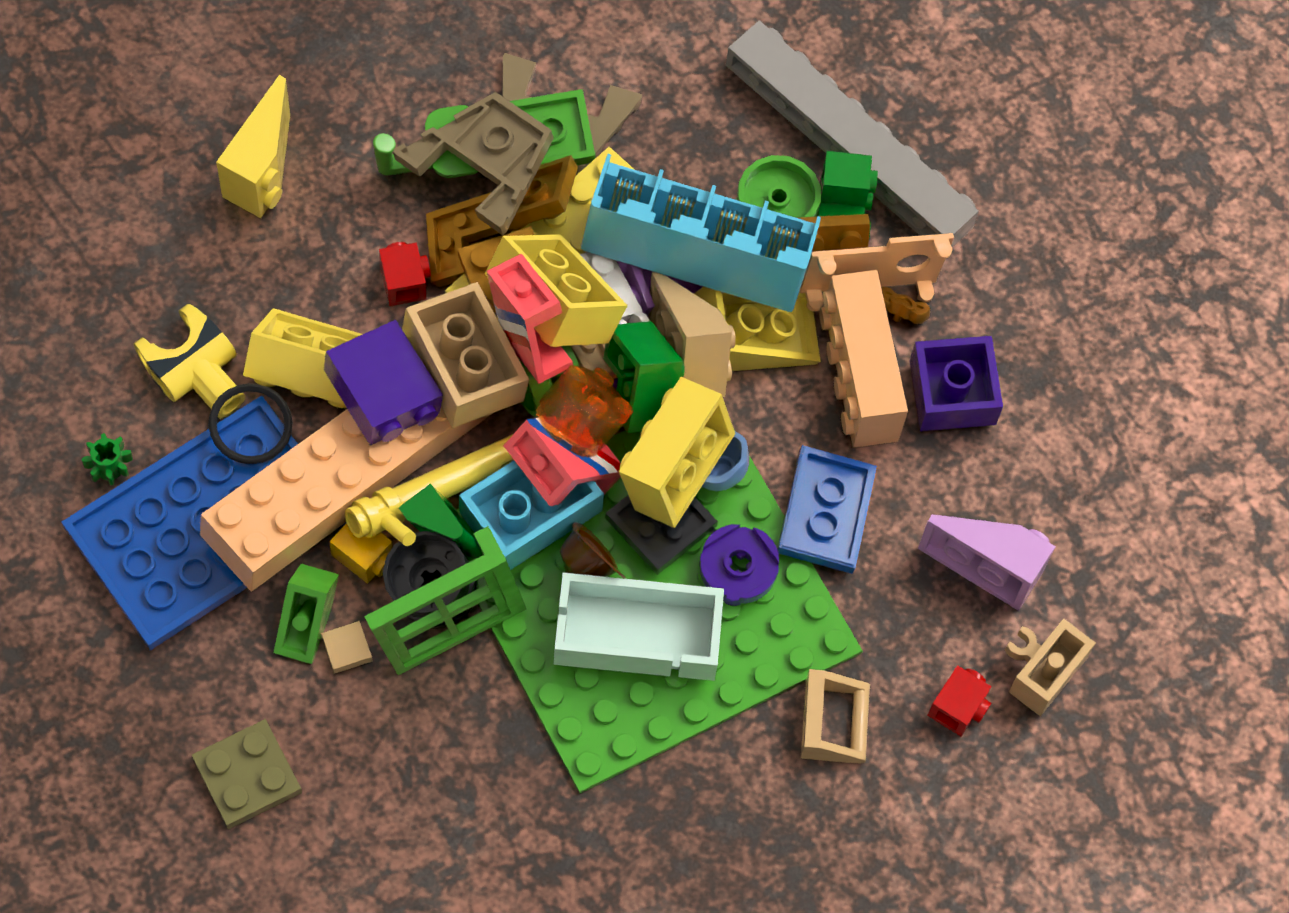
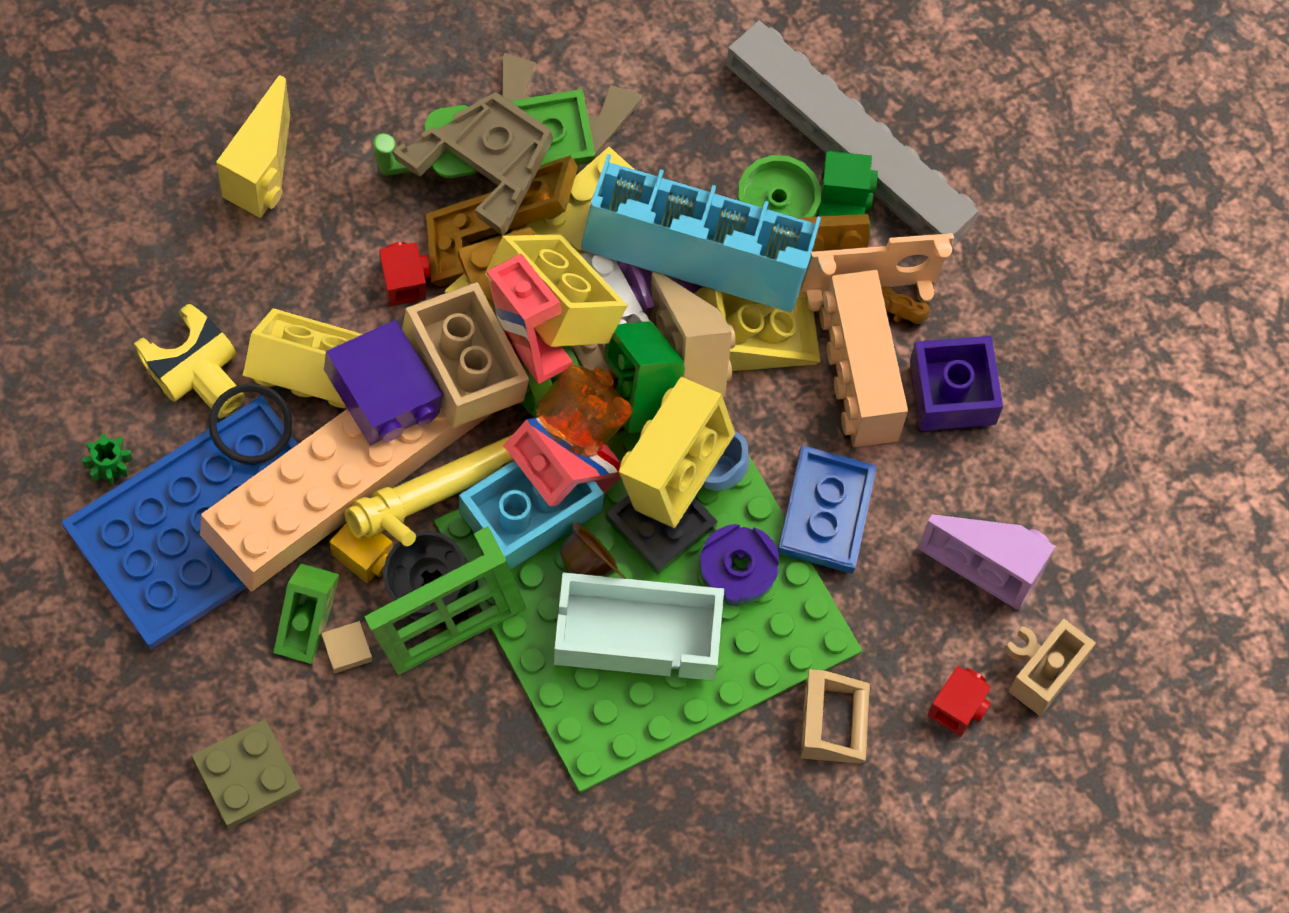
(434, 513): green tile -> none

